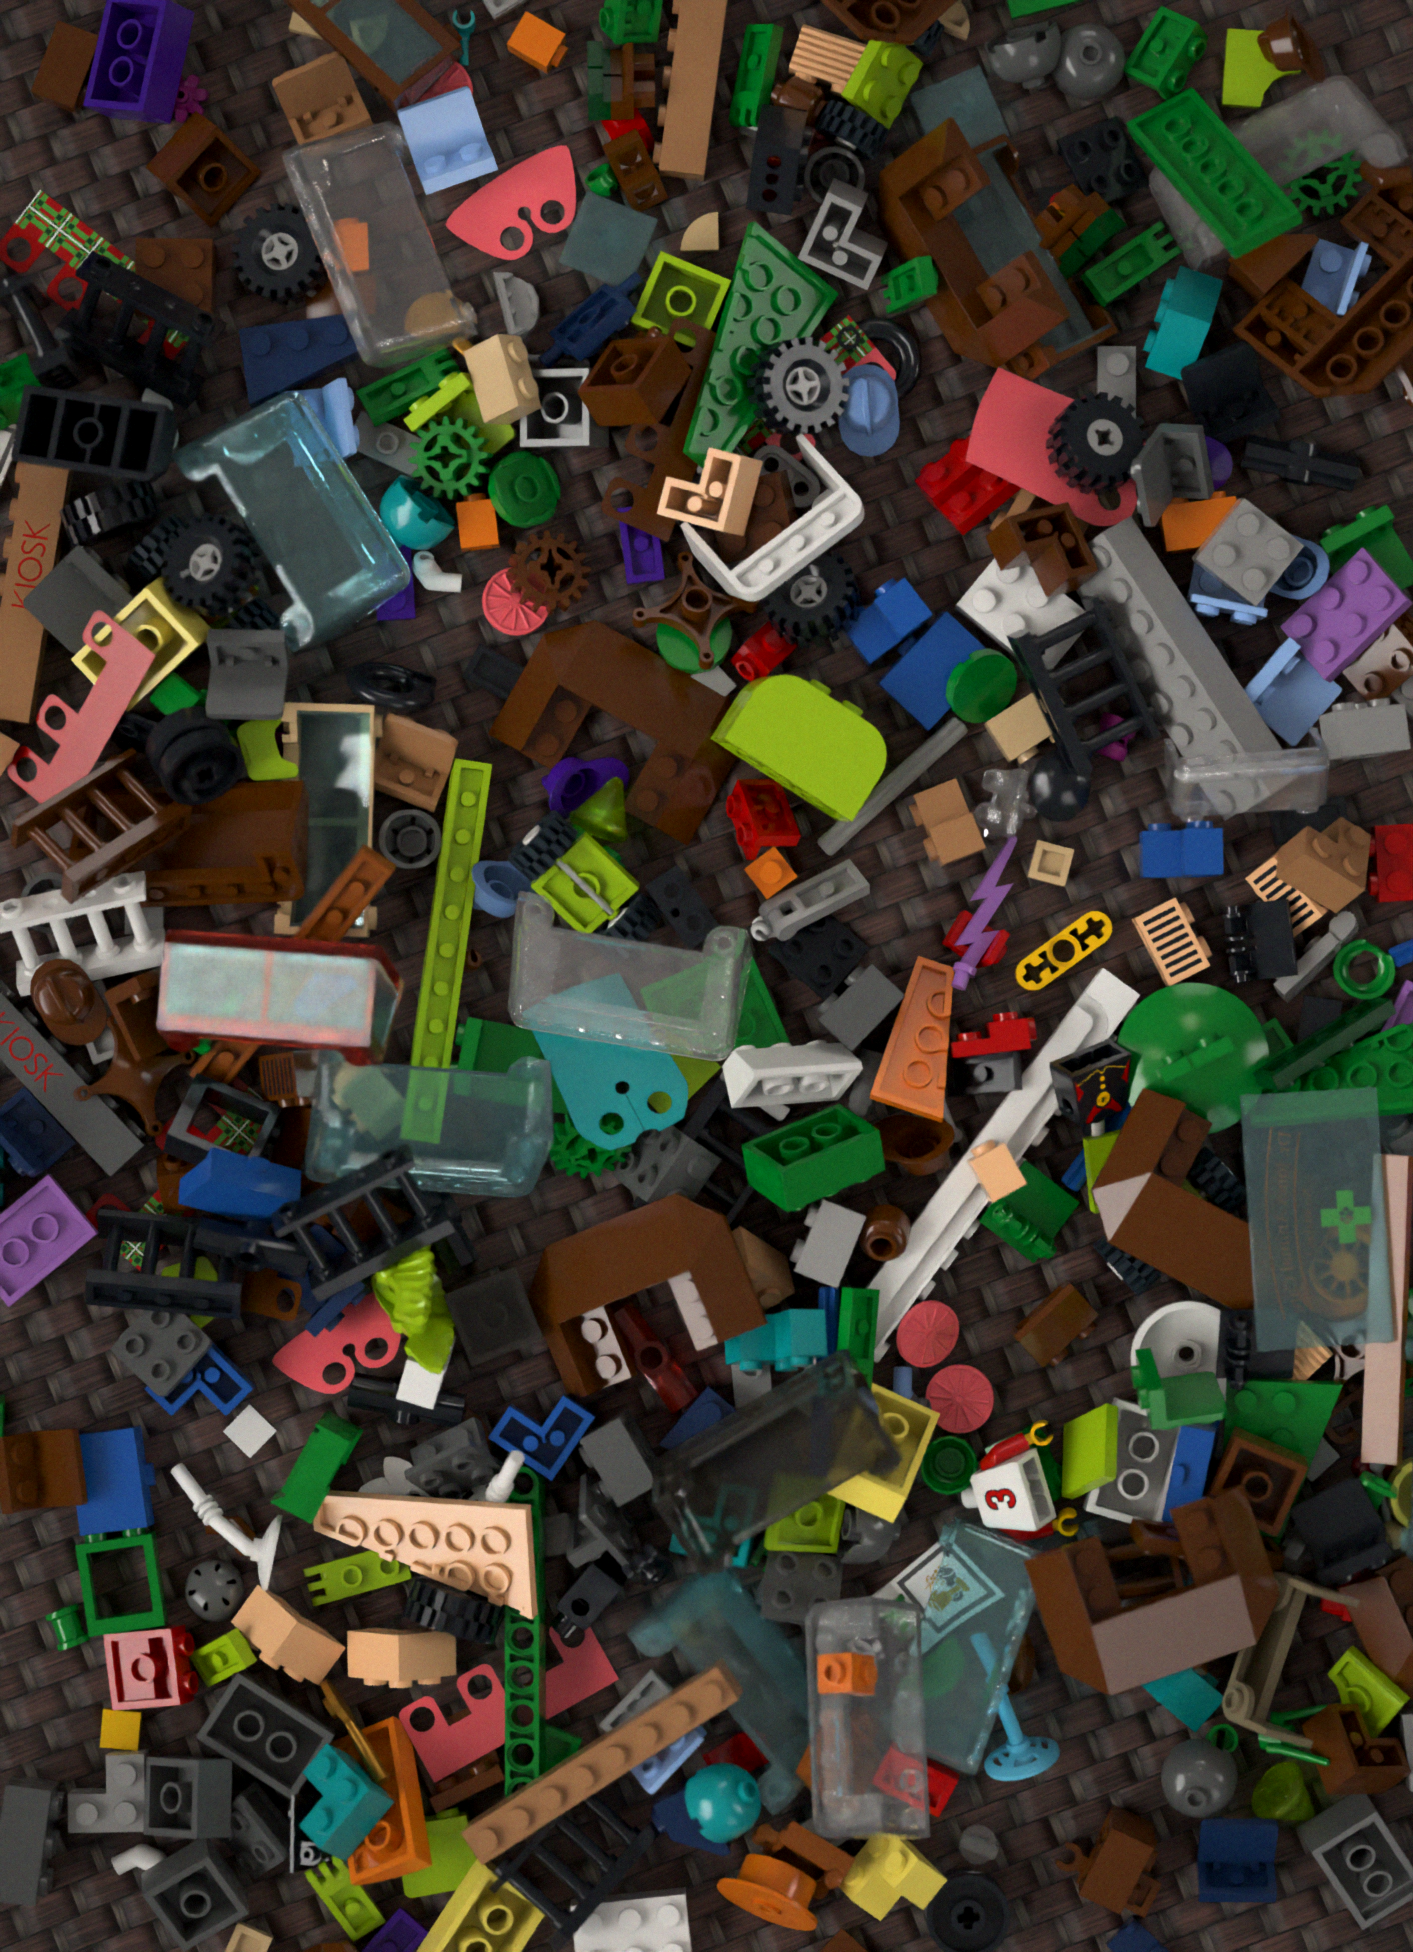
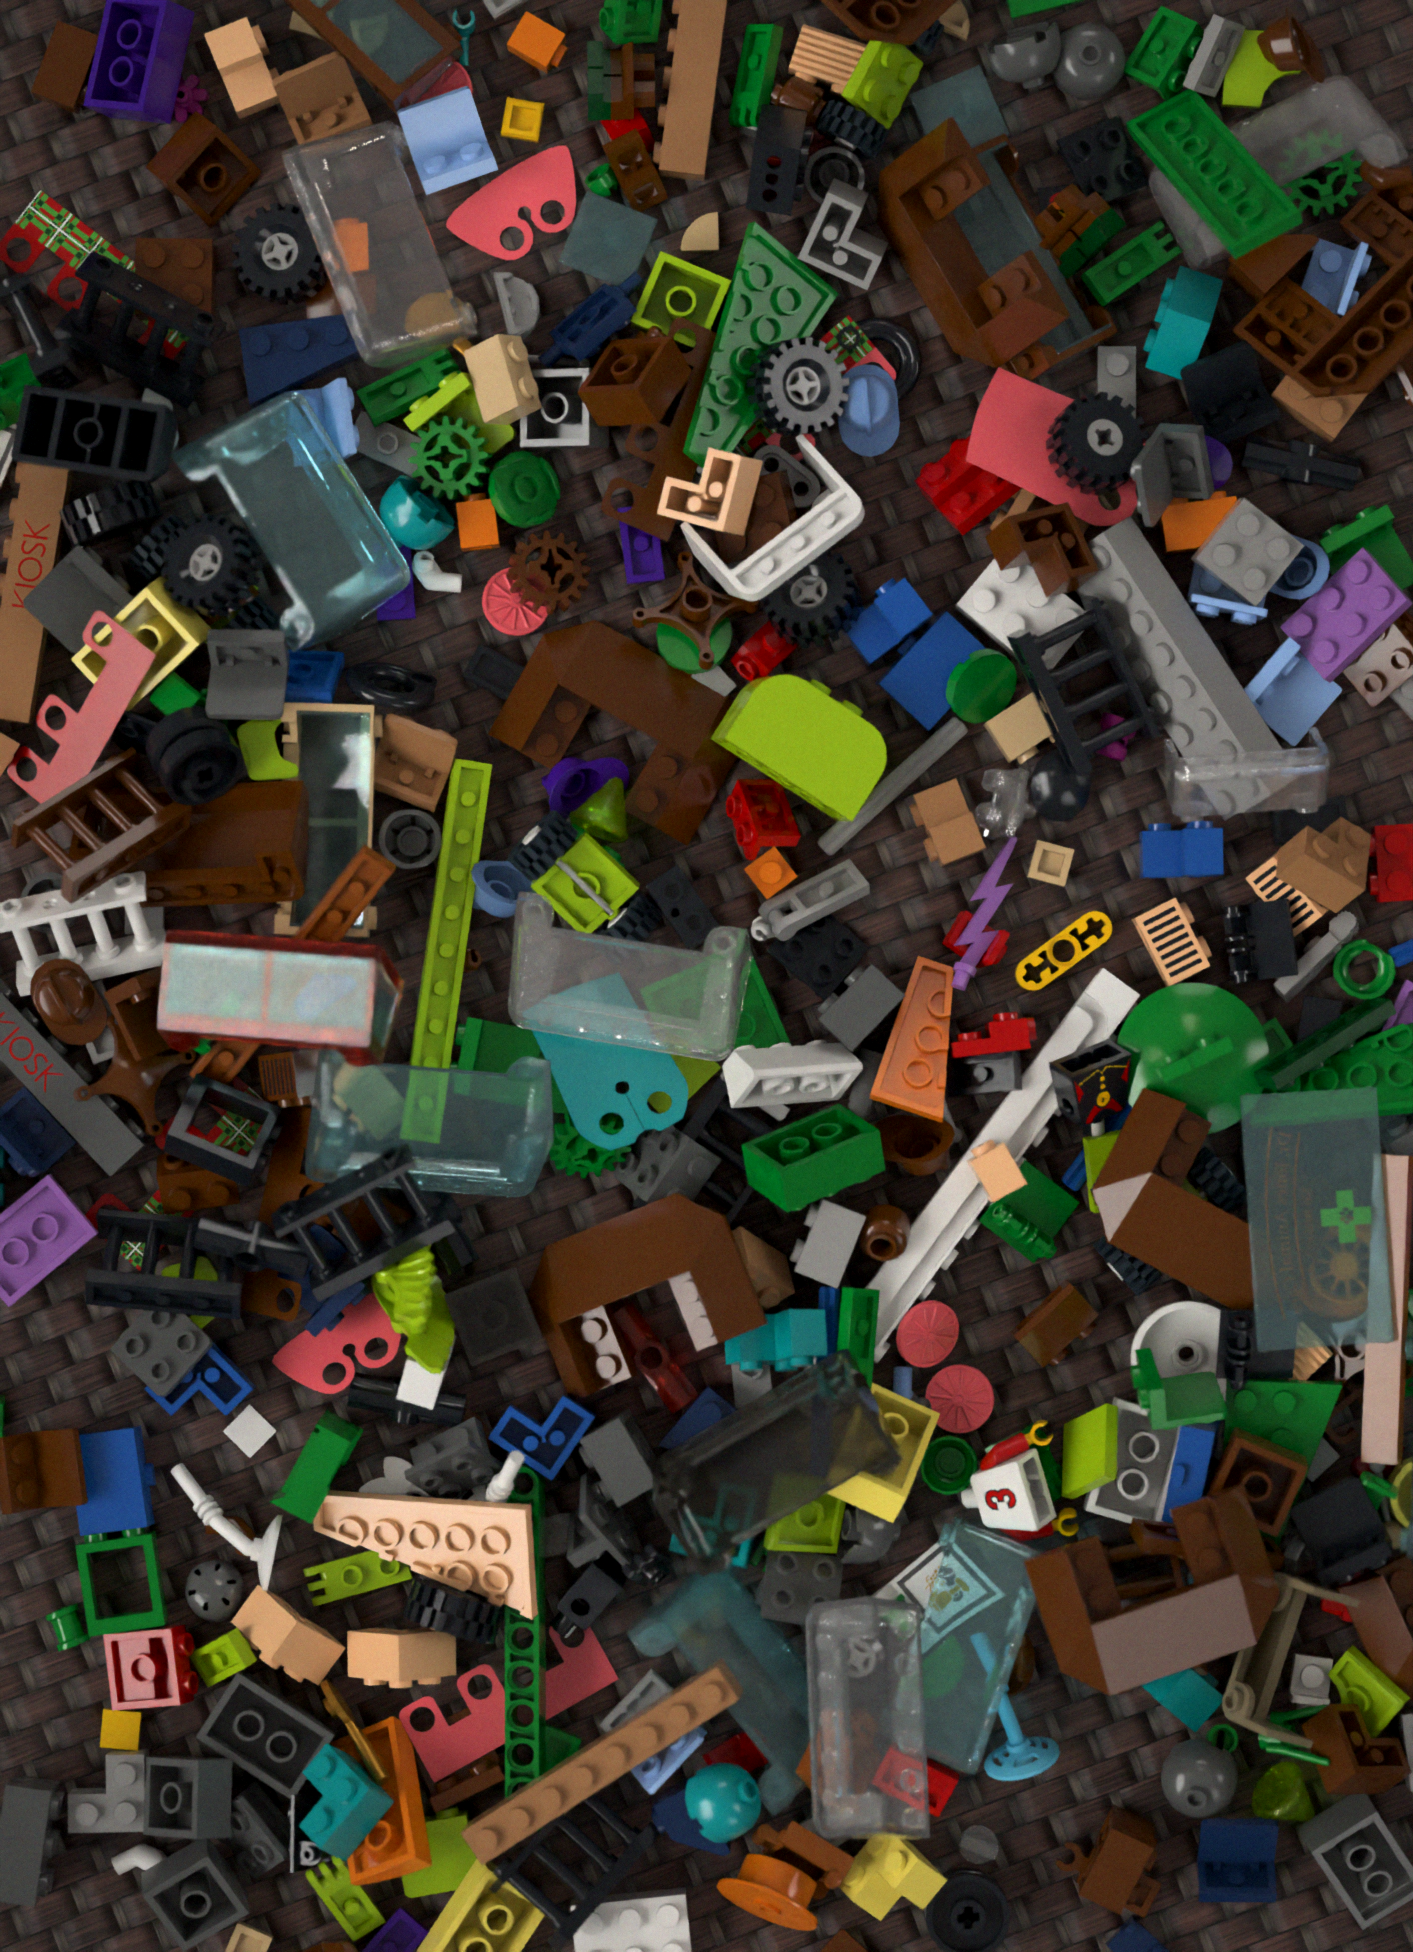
(239, 1186): blue container -> none
(240, 60): none -> light nougat brick
(314, 676): none -> blue tile
(522, 120): none -> yellow tile
(847, 1674): orange bracket -> none
(910, 284): green hinge -> none
(1214, 55): none -> light grey plate
(1309, 1680): none -> white bracket
(1320, 415): none -> medium nougat brick
(1365, 729): light grey brick -> none

